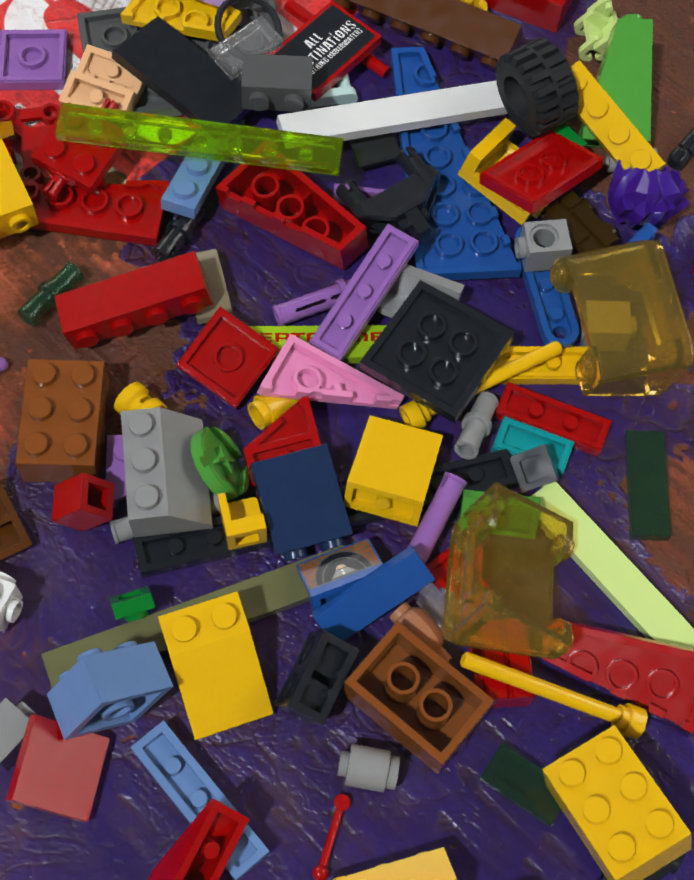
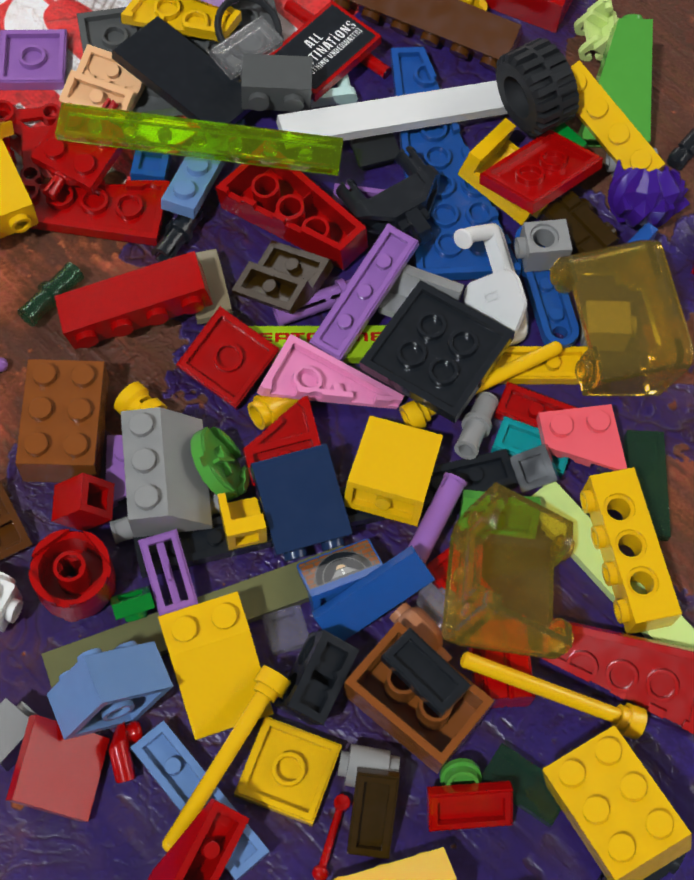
(78, 553): none -> red brick
(120, 750): none -> red arm
(150, 166): none -> blue plate
(159, 541): none -> medium lavender tile
(268, 687): none -> yellow piece
(283, 277): none -> dark brown slope
(285, 629): none -> clear tile
(288, 770): none -> yellow tile
(373, 812): none -> dark brown tile
(425, 672): none -> black tile
(460, 772): none -> bright green plate
(469, 806): none -> red tile
(500, 293): none -> white piece
(583, 435): none -> coral wing
(622, 492): none -> yellow brick

